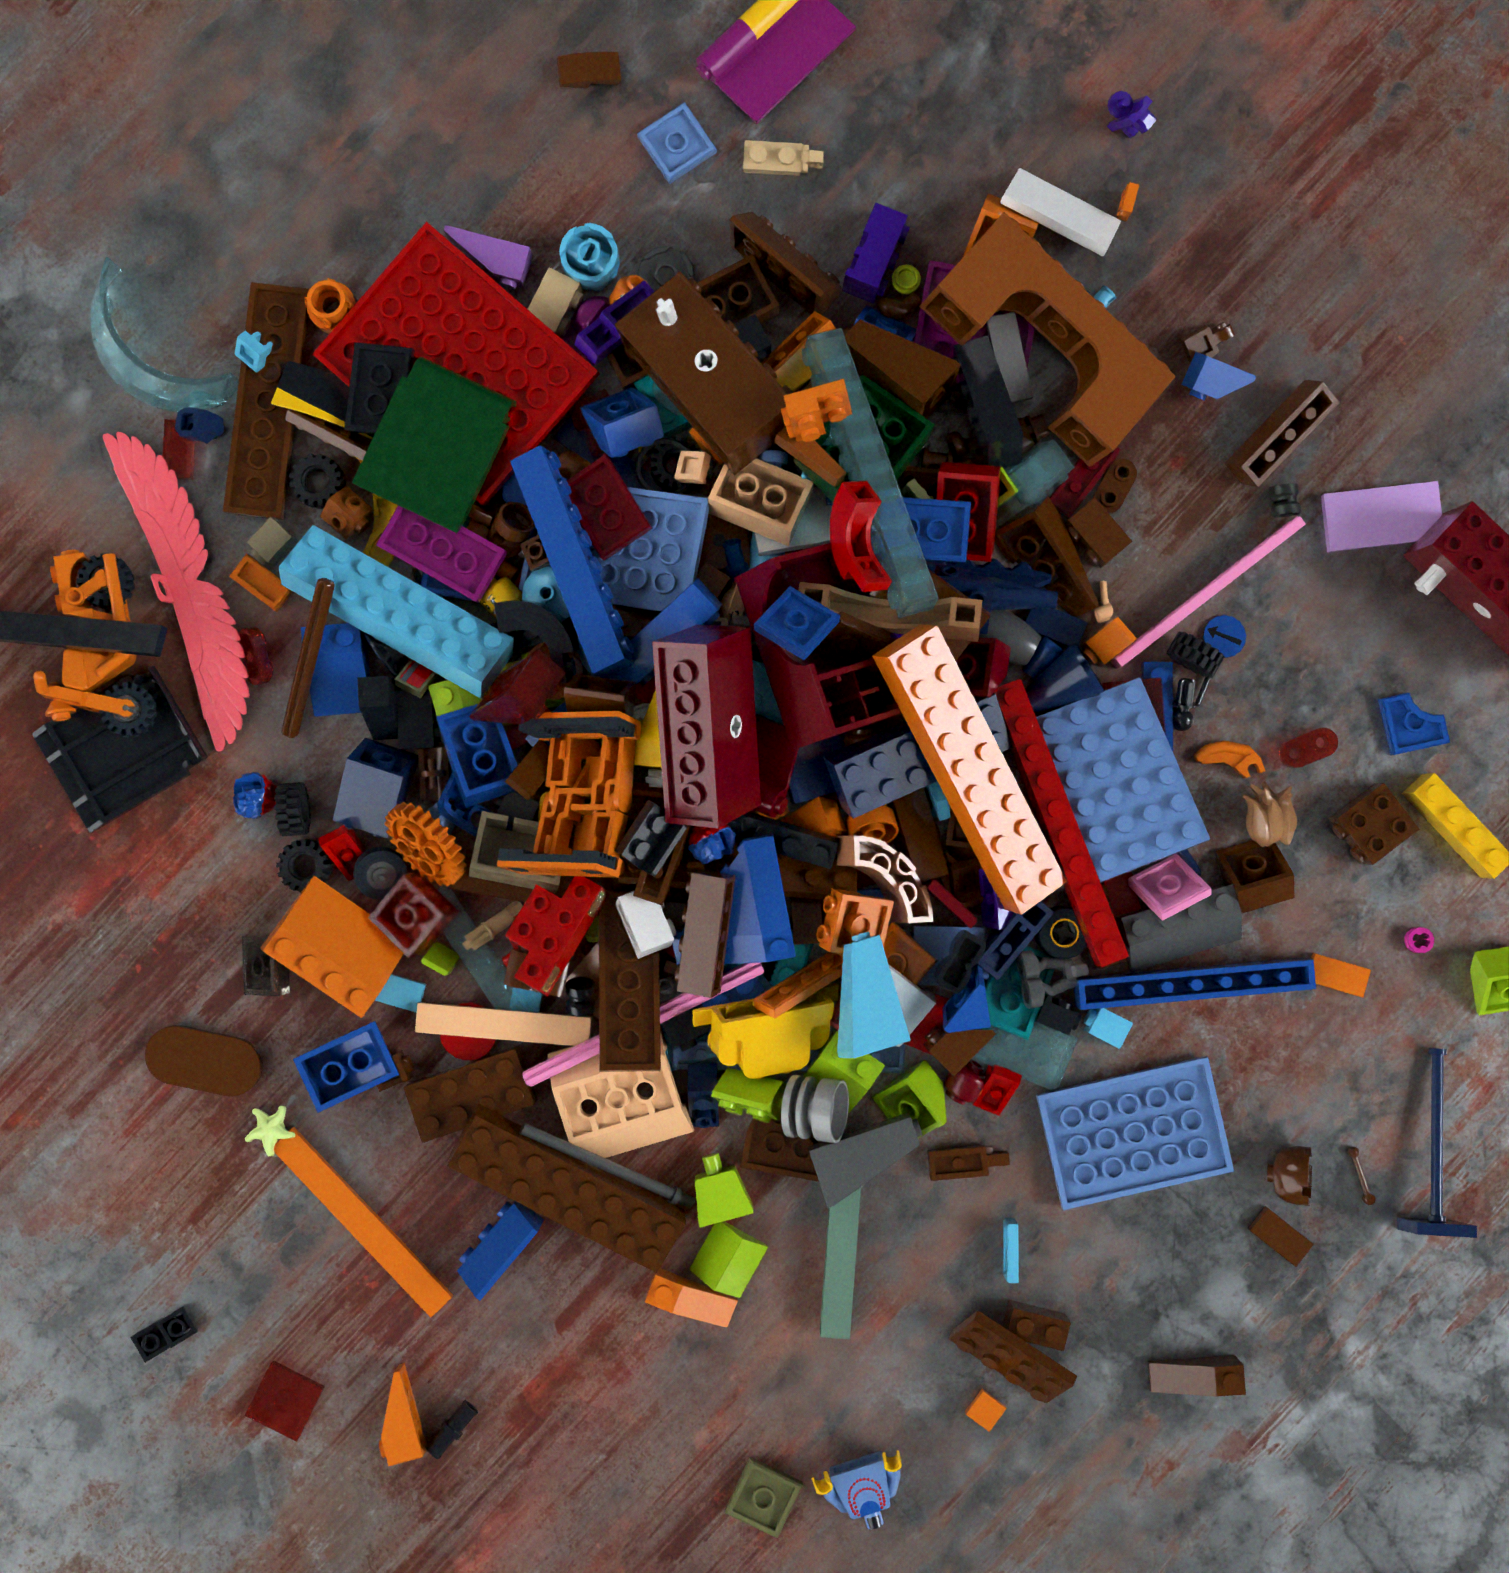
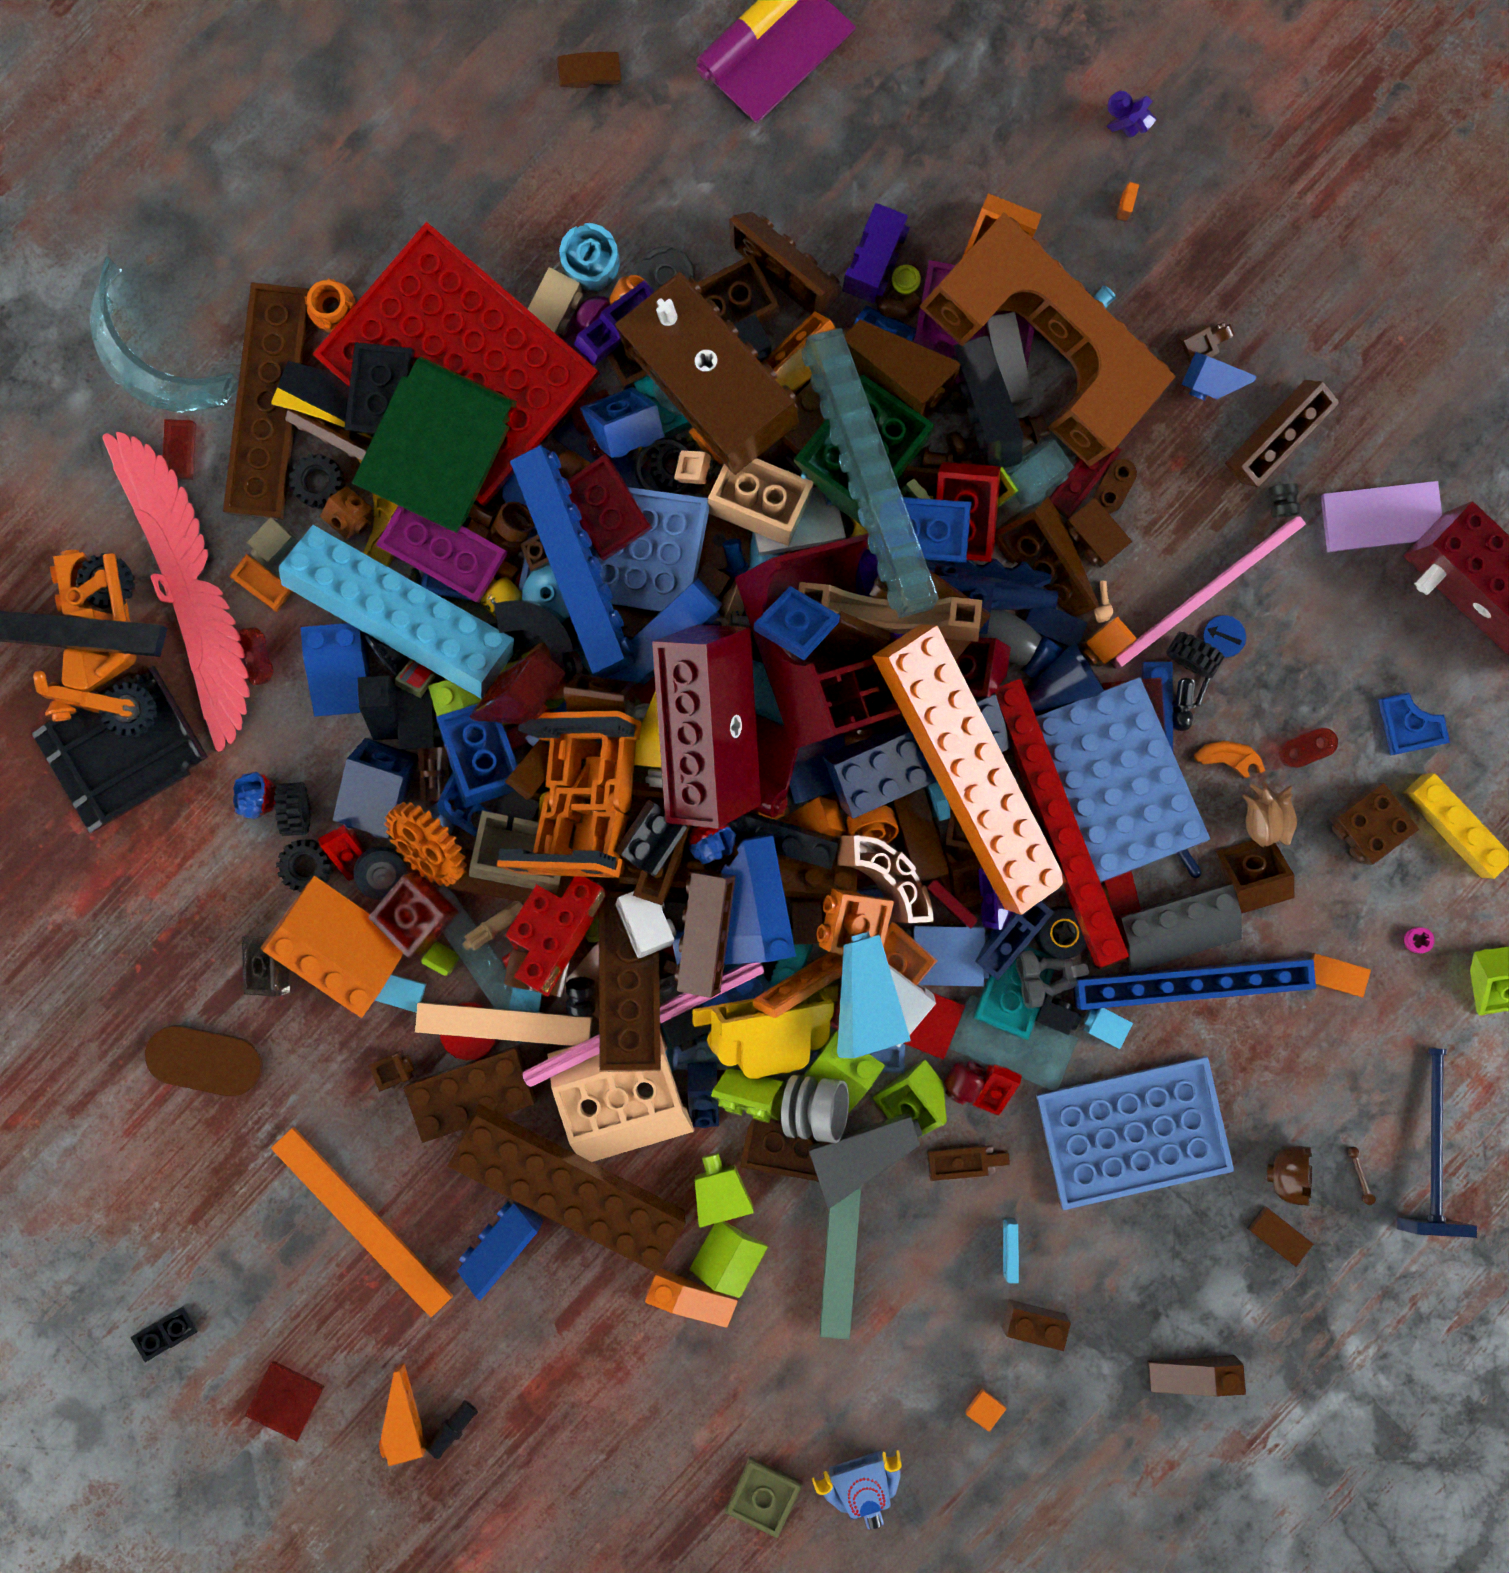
(198, 424): dark blue rock -> none
(251, 350): medium azure tile -> none
(269, 1129): yellowish green animal -> none
(307, 657): reddish brown axle -> none
(346, 1066): blue slope -> none
(499, 258): medium lavender slope -> none
(673, 1194): dark grey bar -> none
(676, 143): medium blue tile -> none
(774, 457): medium blue tile -> none
(780, 158): tan hinge -> none
(812, 407): orange plate -> none
(812, 456): dark orange piece -> none
(851, 536): red arch -> none
(955, 969): black brick -> none
(956, 1048): reddish brown slope -> none
(969, 1007): blue slope -> none
(1012, 1357): reddish brown plate -> none
(1060, 212): white tile -> none
(1169, 886): bright pink tile -> none

